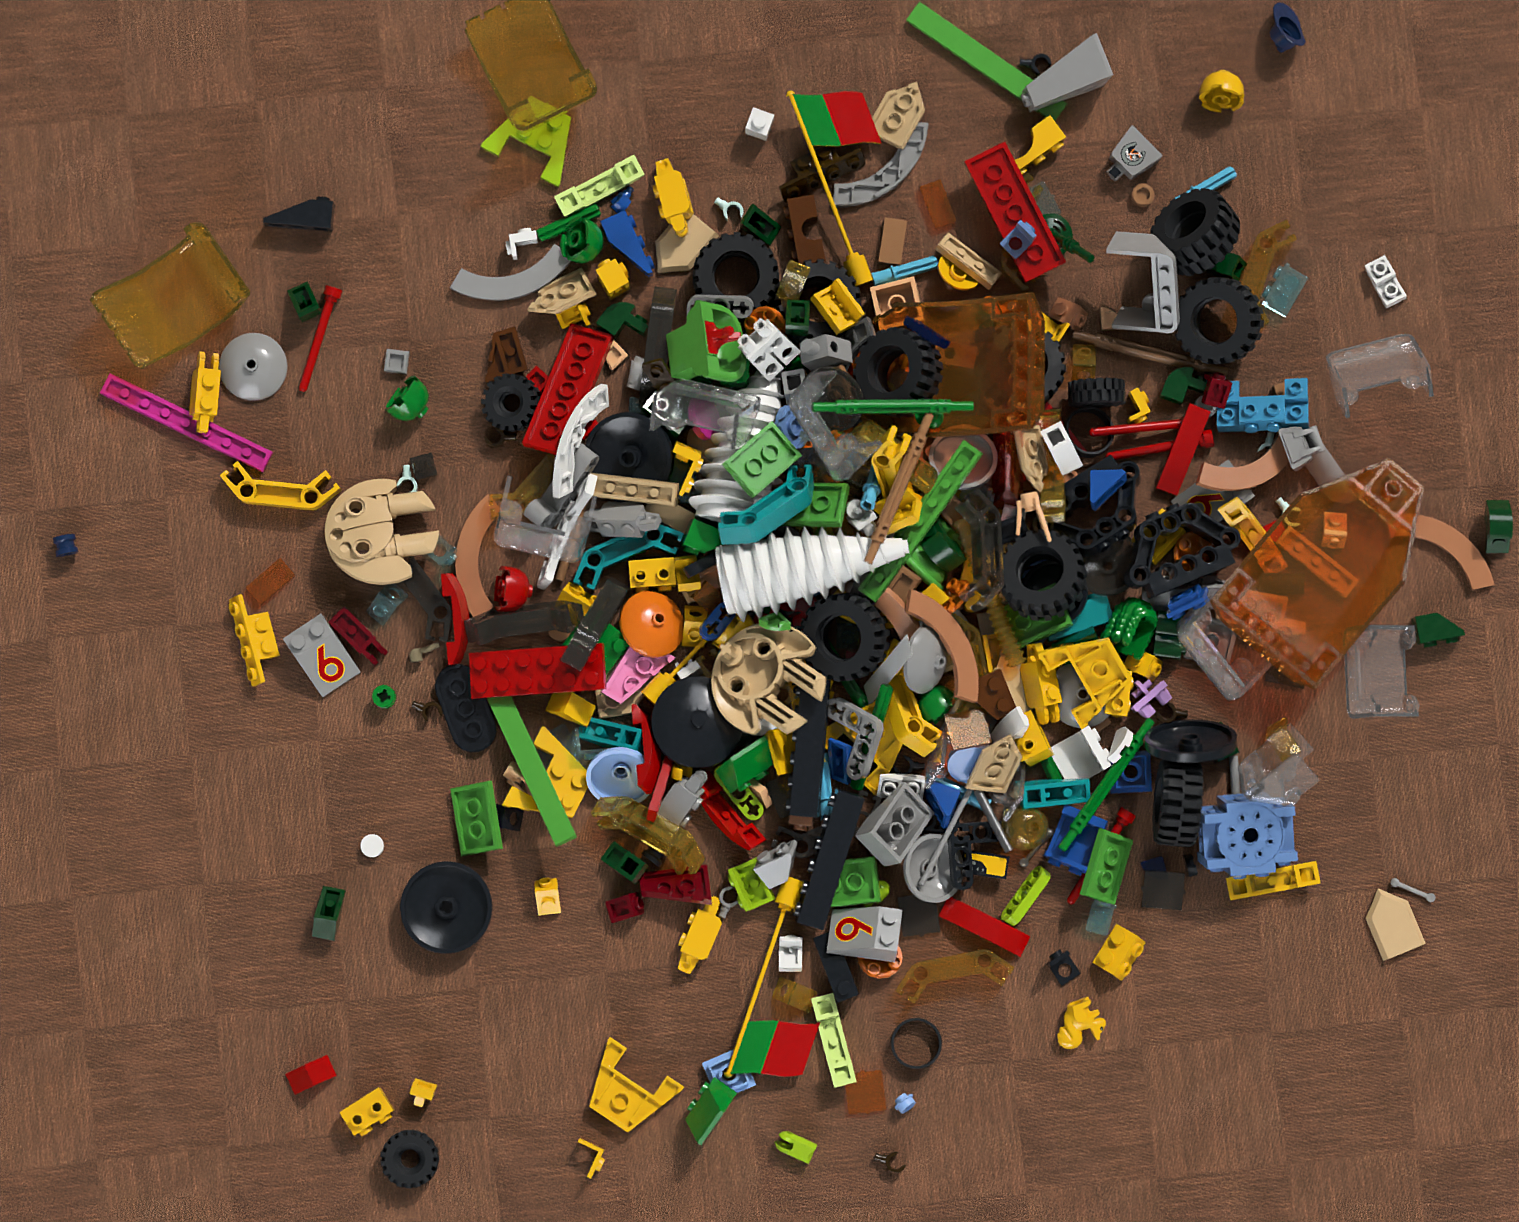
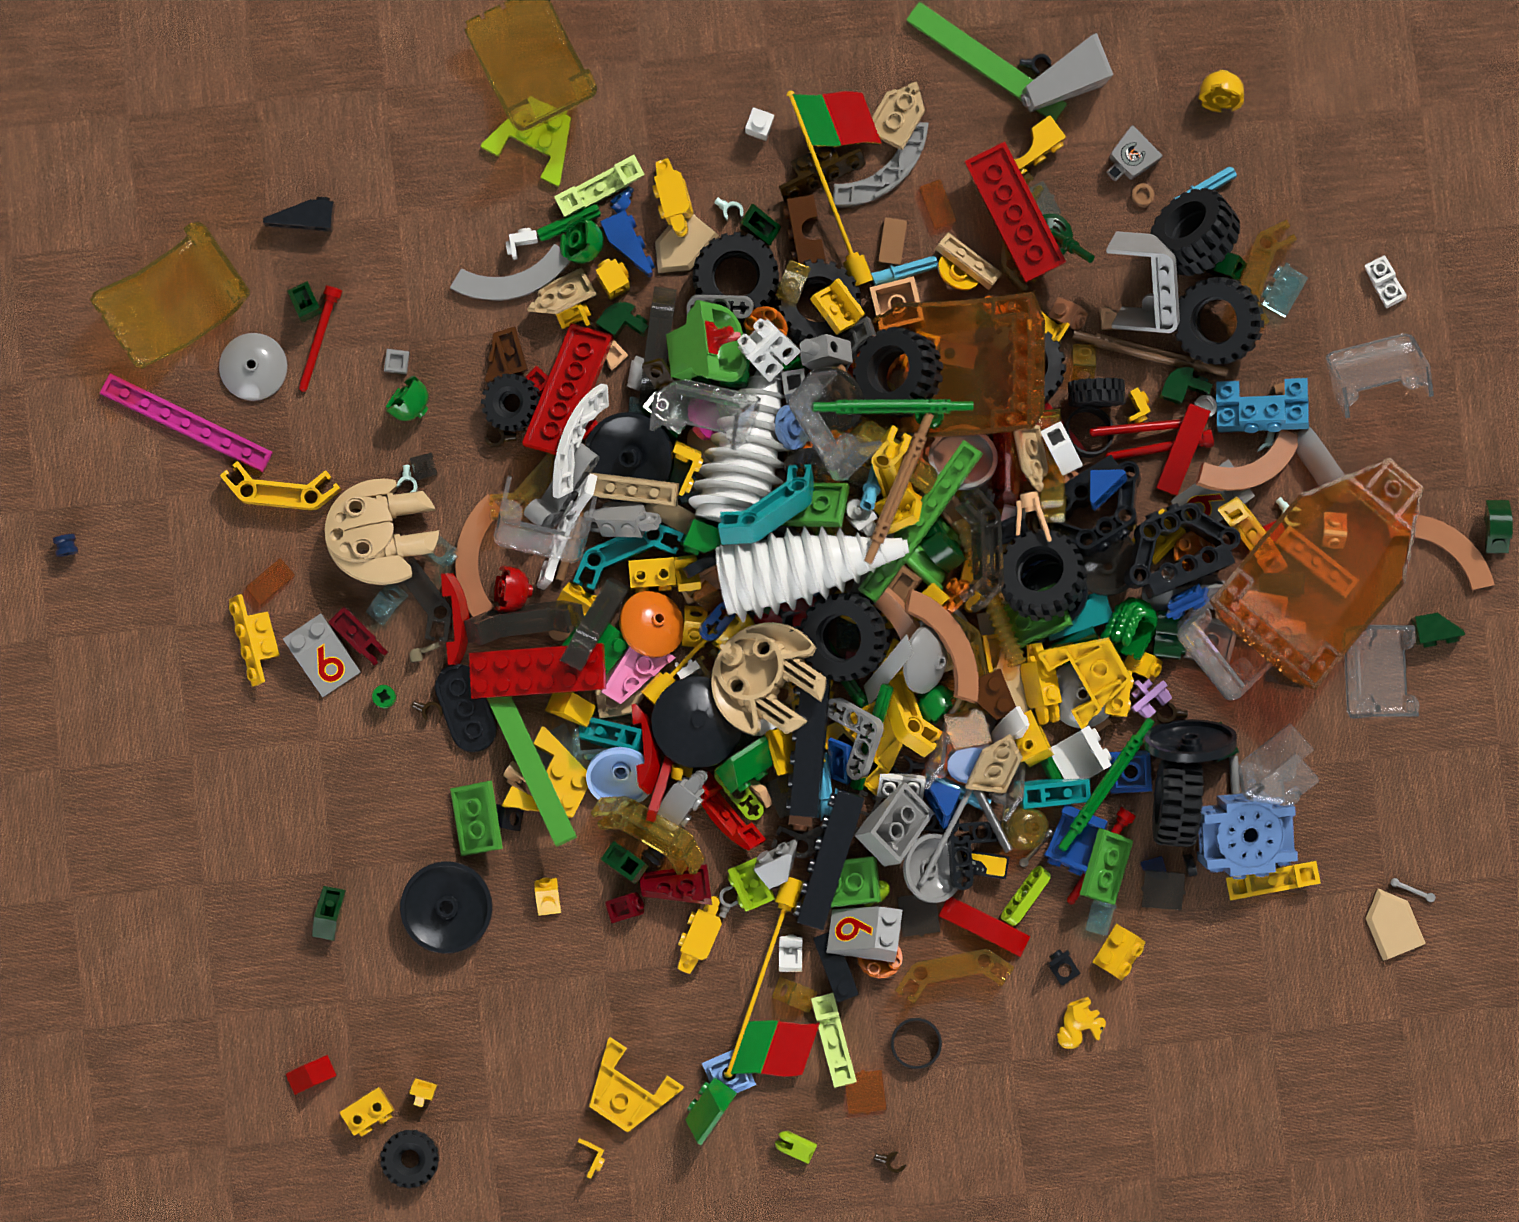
(205, 392): yellow hinge -> none
(372, 845): white tile -> none
(761, 459): bright green tile -> none
(775, 622): bright green tile -> none
(797, 317): dark green slope -> none
(904, 1103): light blue plate -> none
(926, 332): clear blue tile -> none
(1025, 233): medium blue bracket -> none
(1122, 737): white tile -> none
(1216, 390): dark red bracket -> none
(1282, 740): clear yellow bracket -> none
(1286, 29): dark blue piece -> none
(1297, 446): light grey piece -> none

